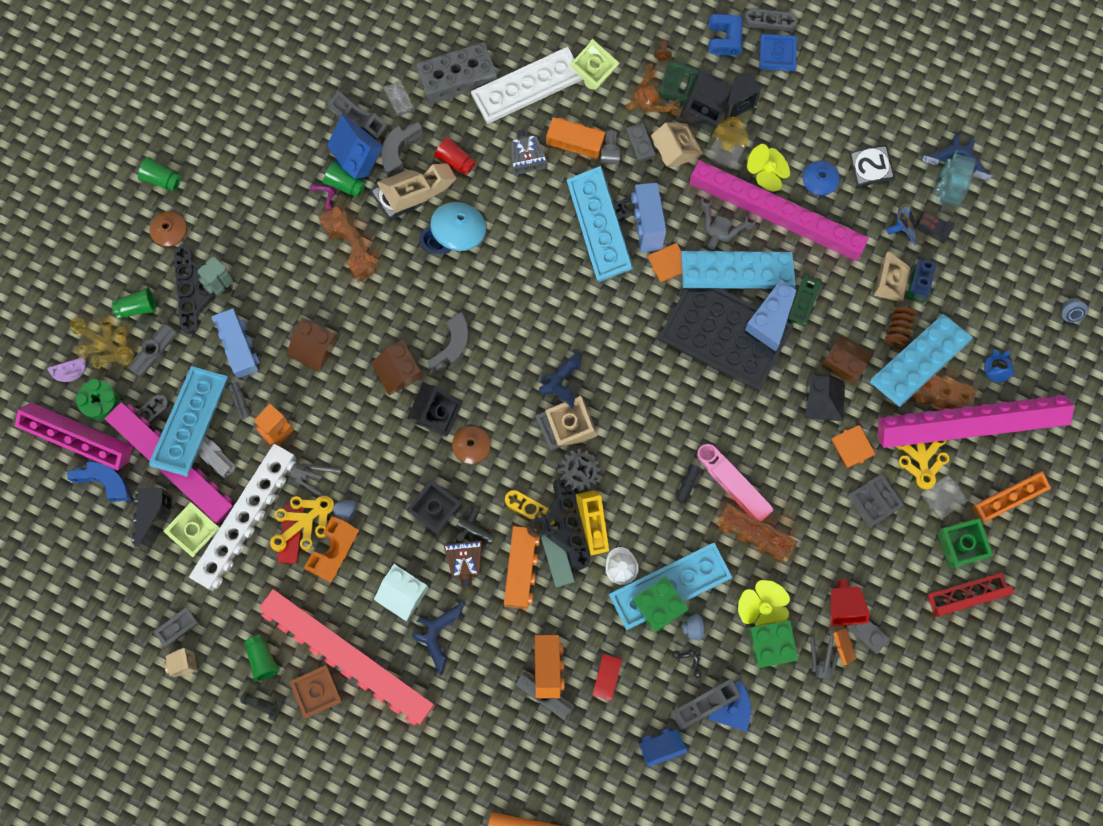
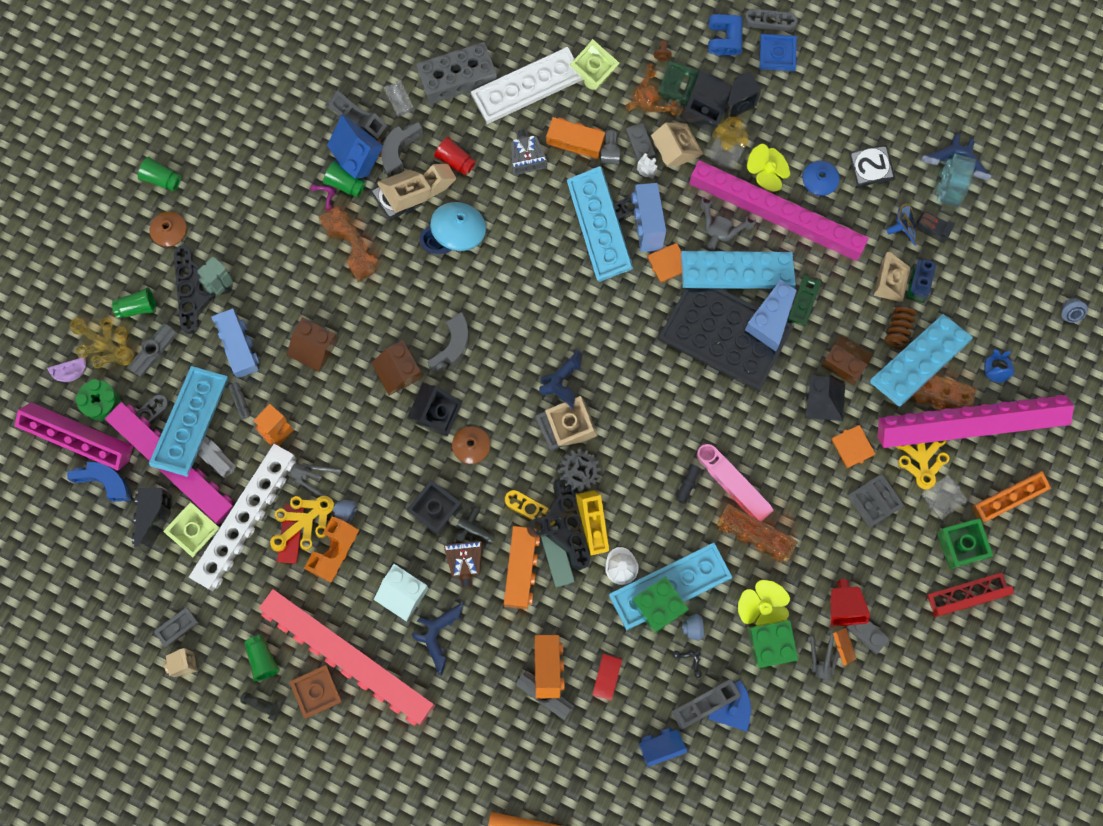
(647, 166): none -> white plate

